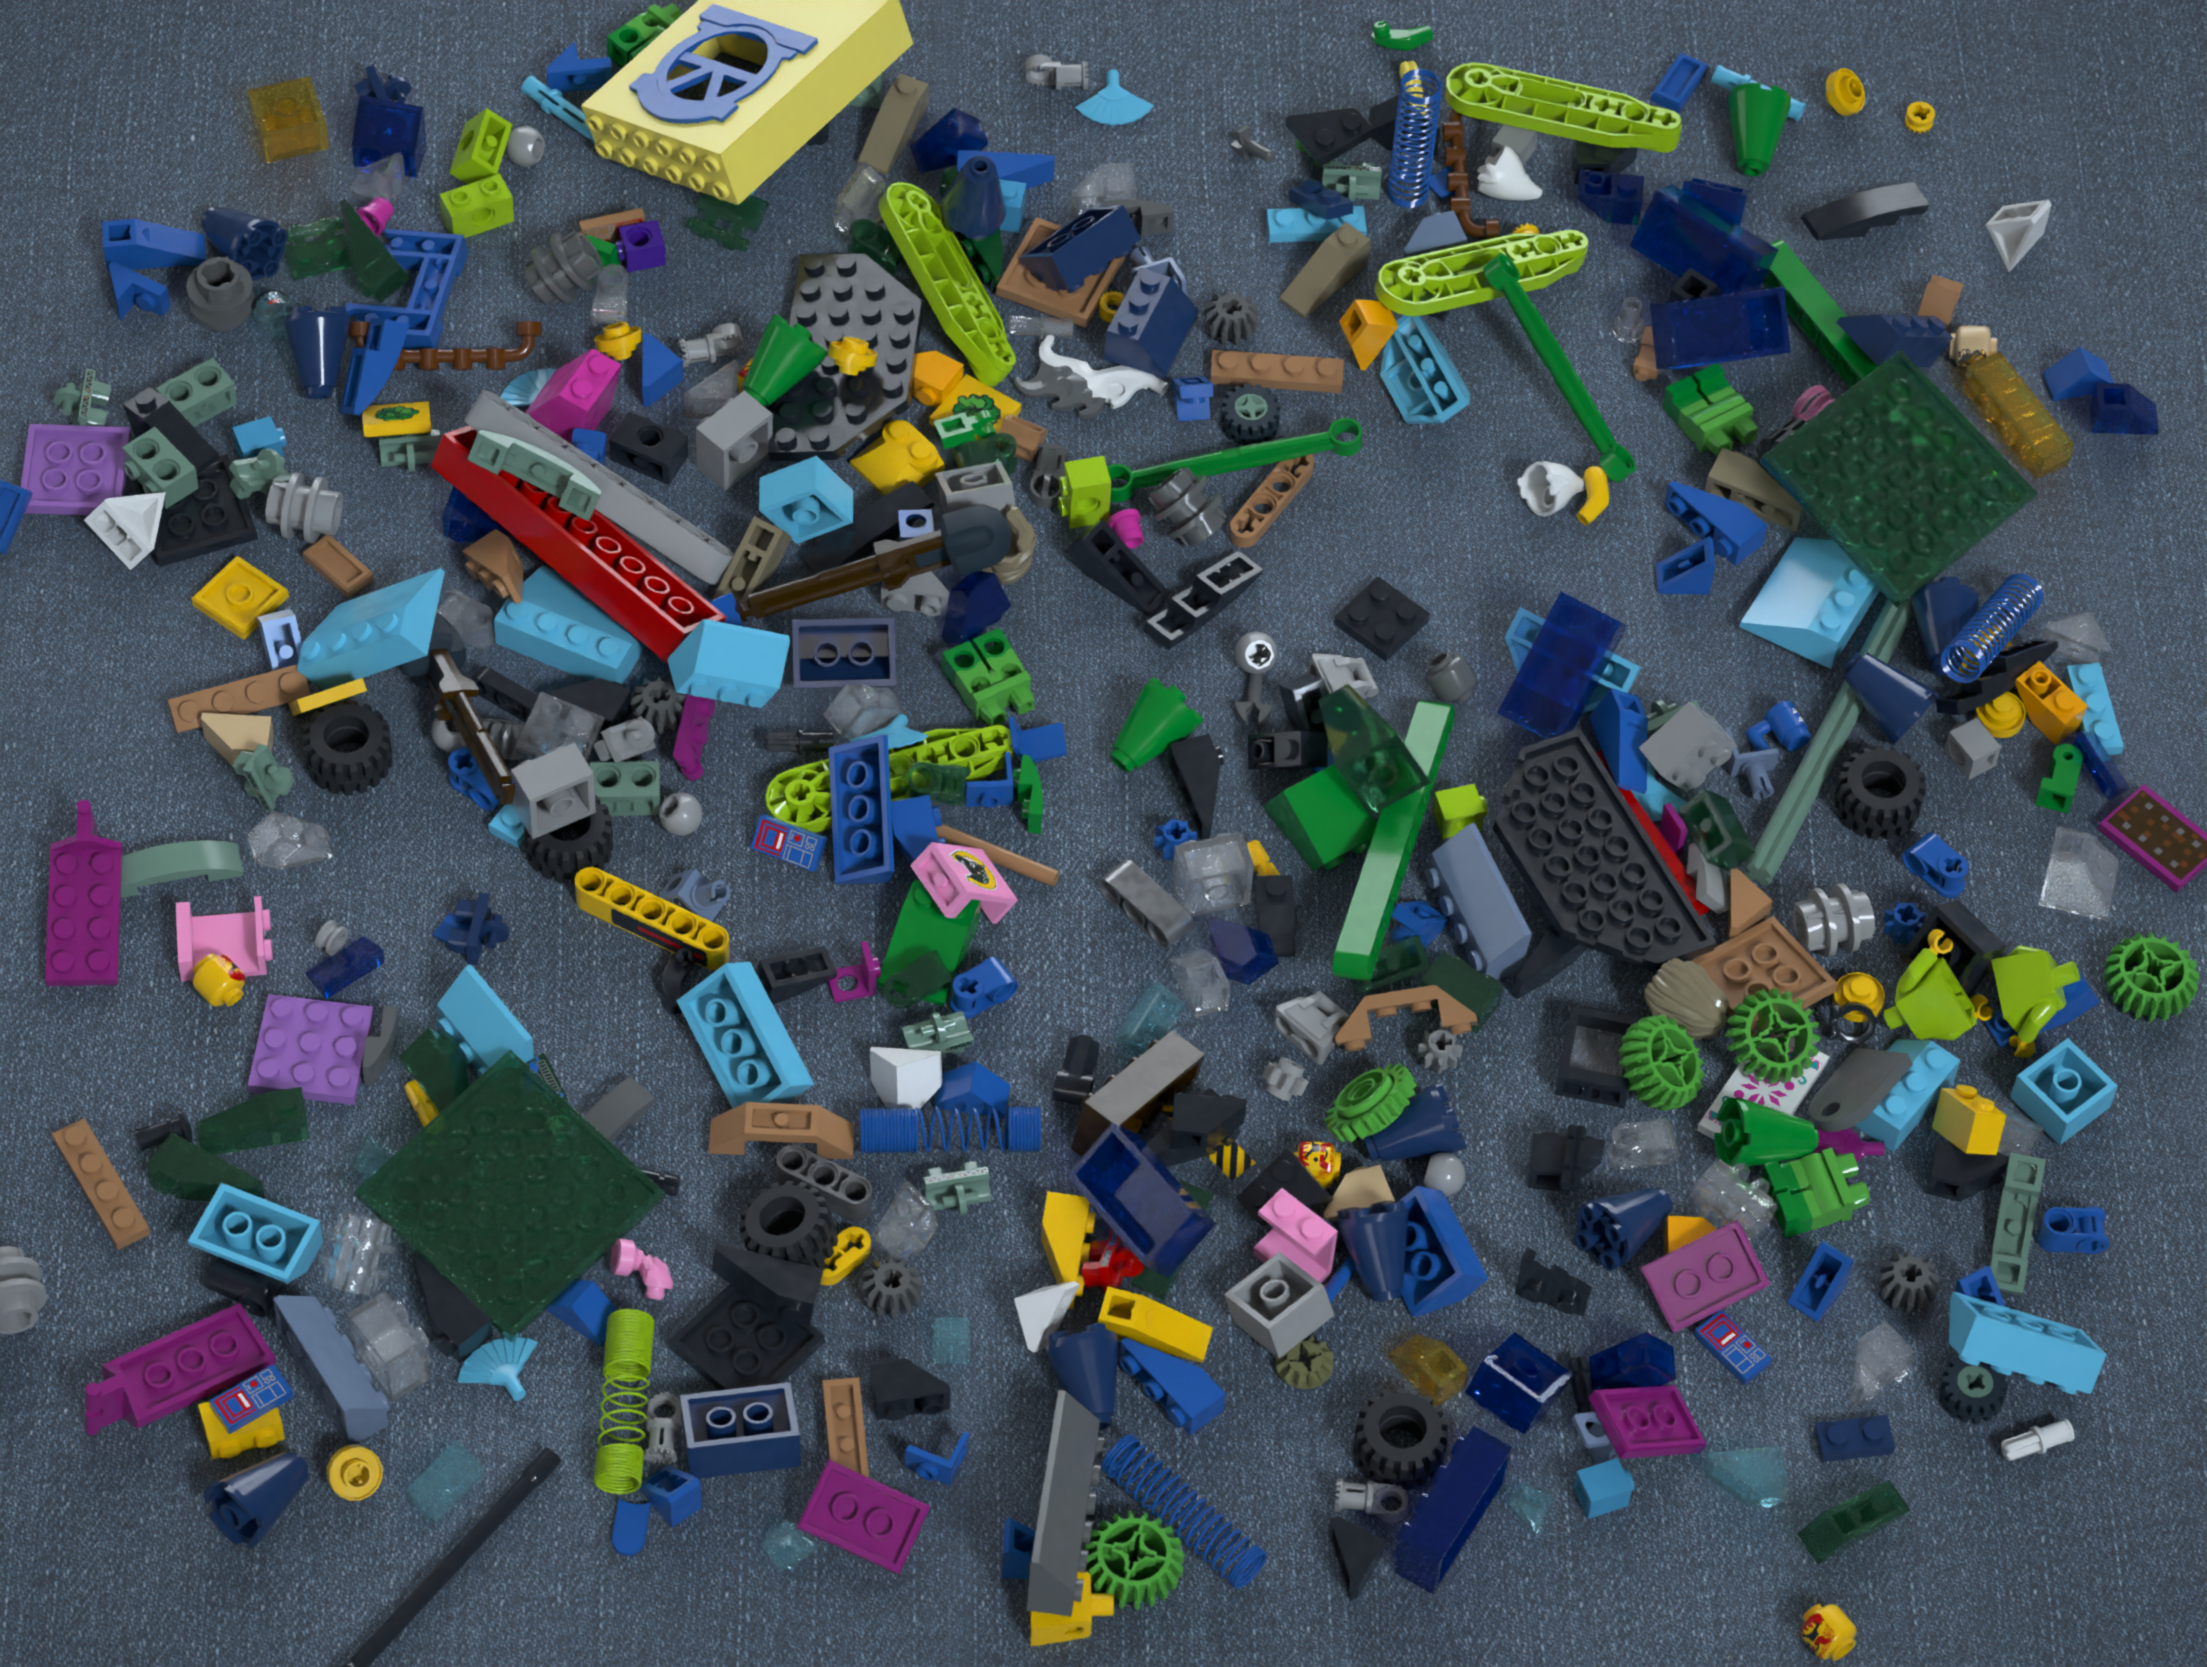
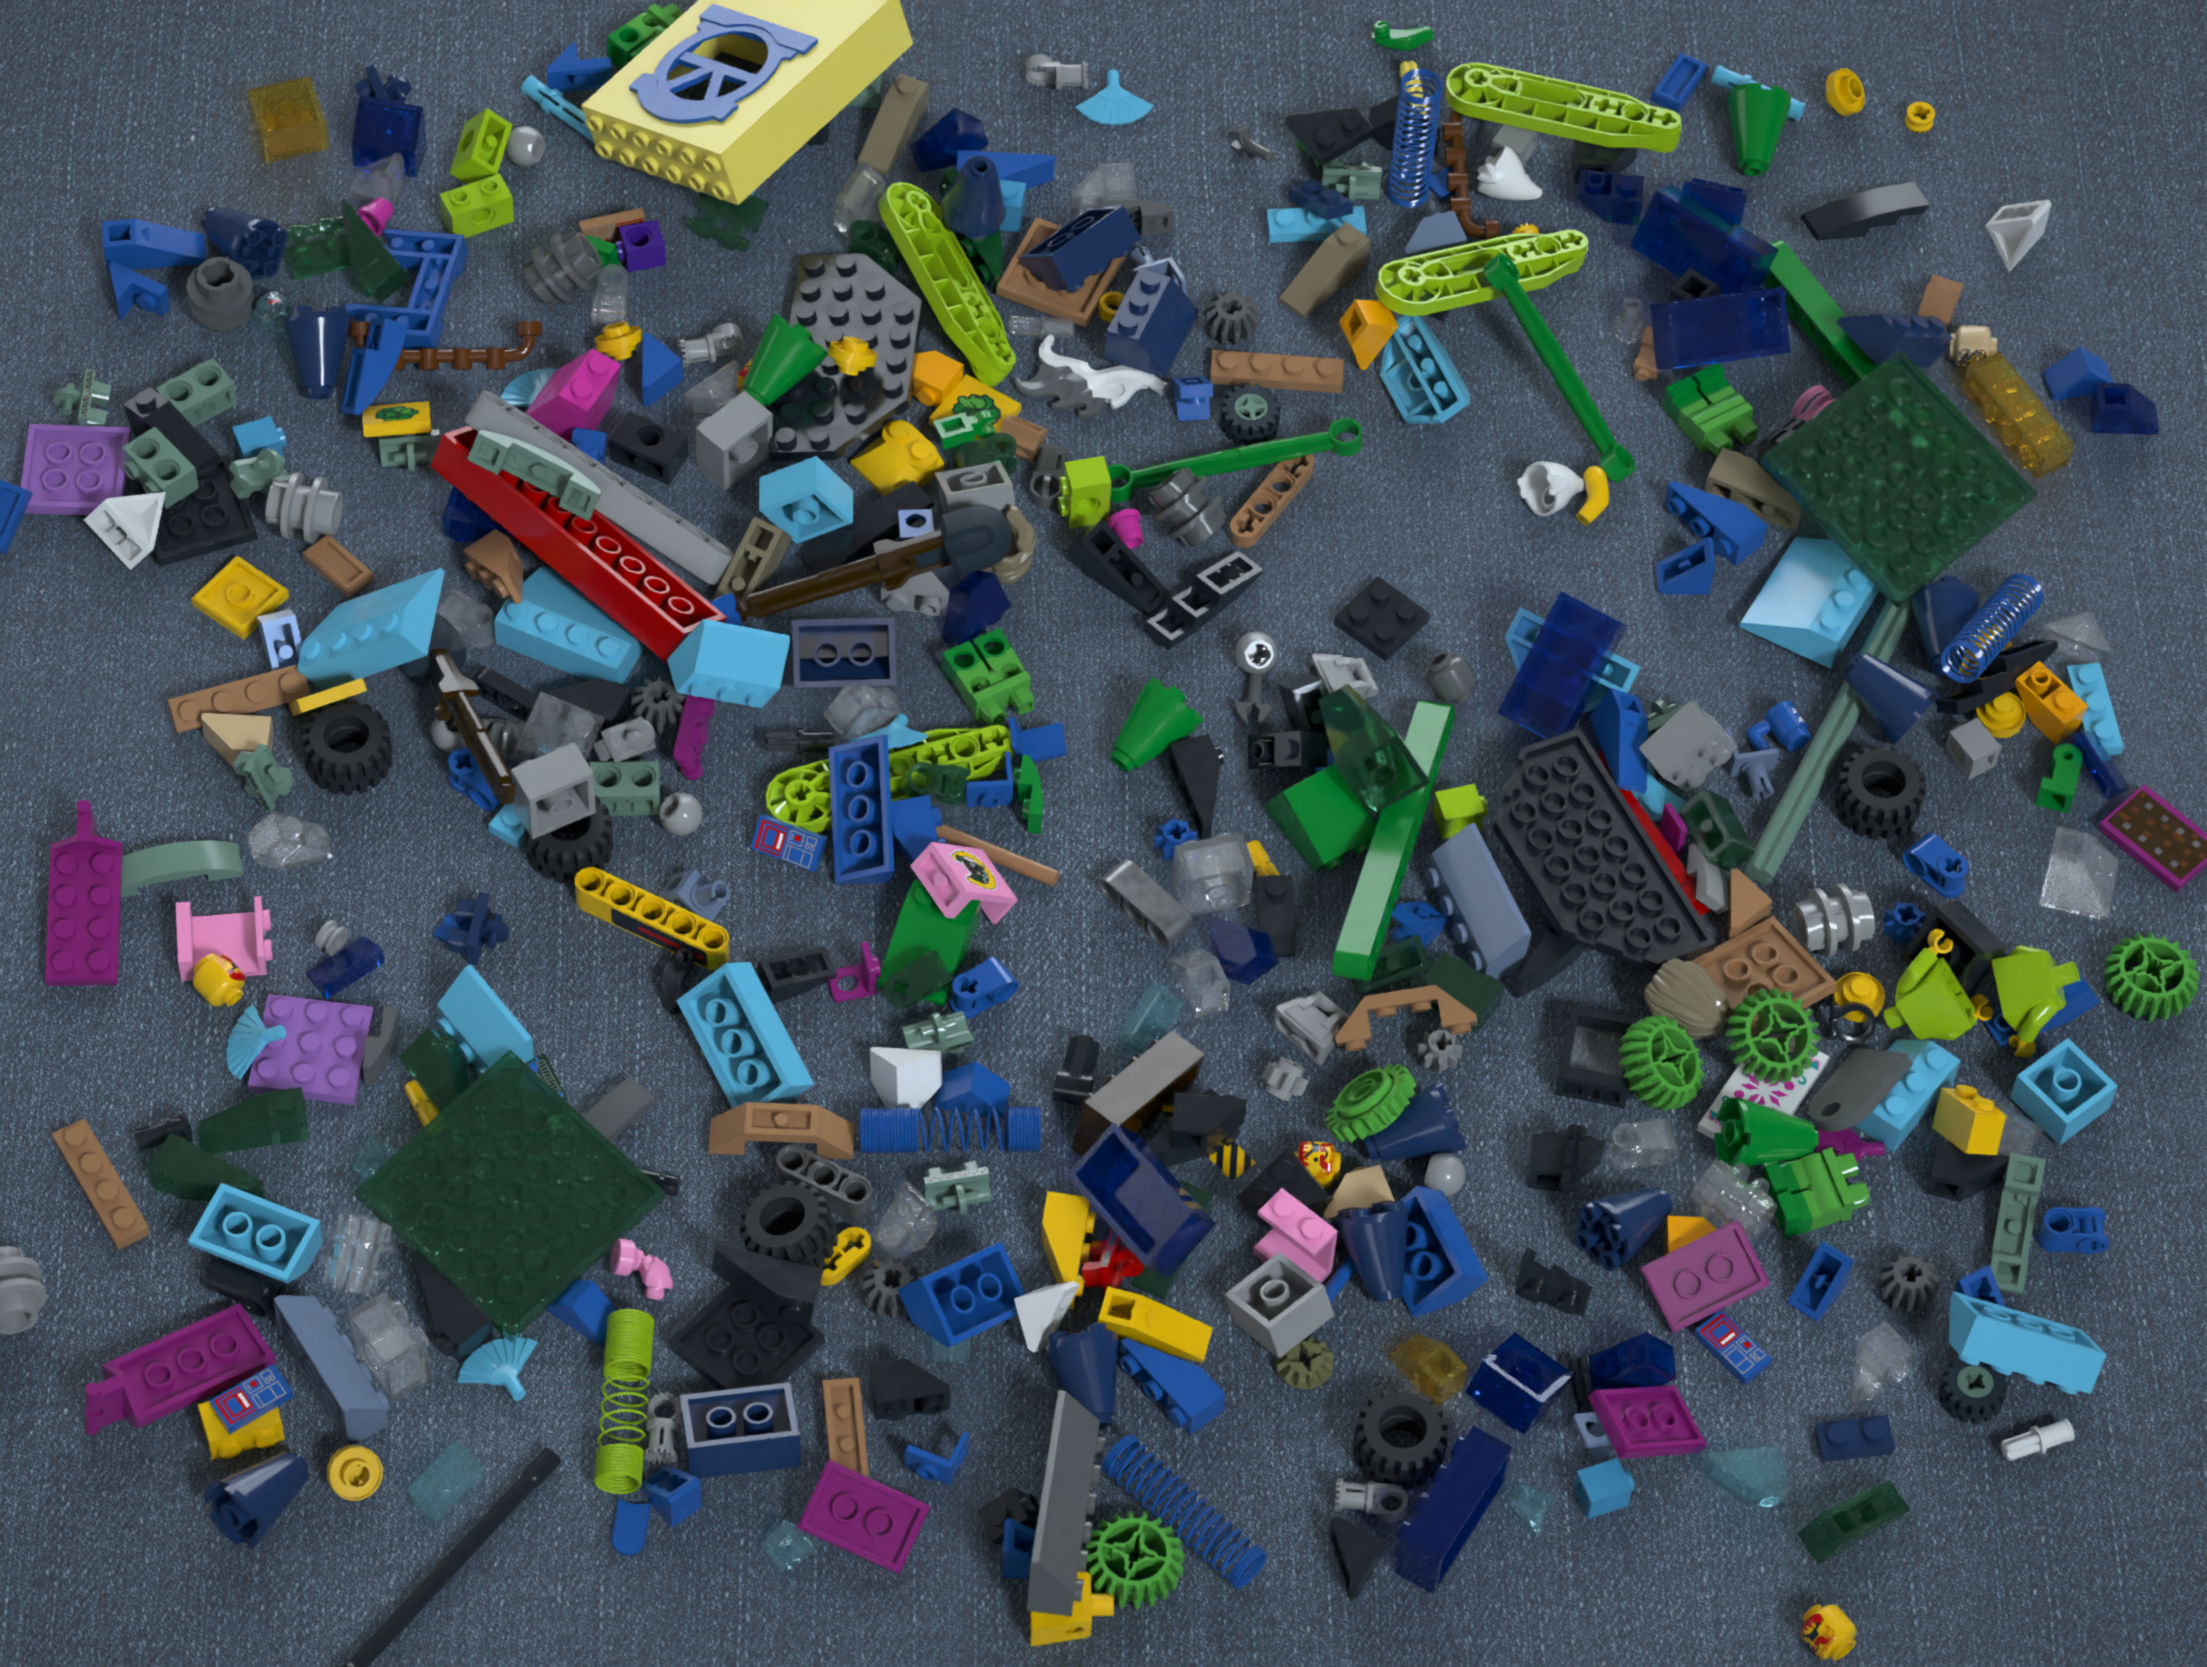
(248, 1040): none -> medium azure hand
(964, 1296): none -> blue slope
(1011, 1504): none -> black bracket

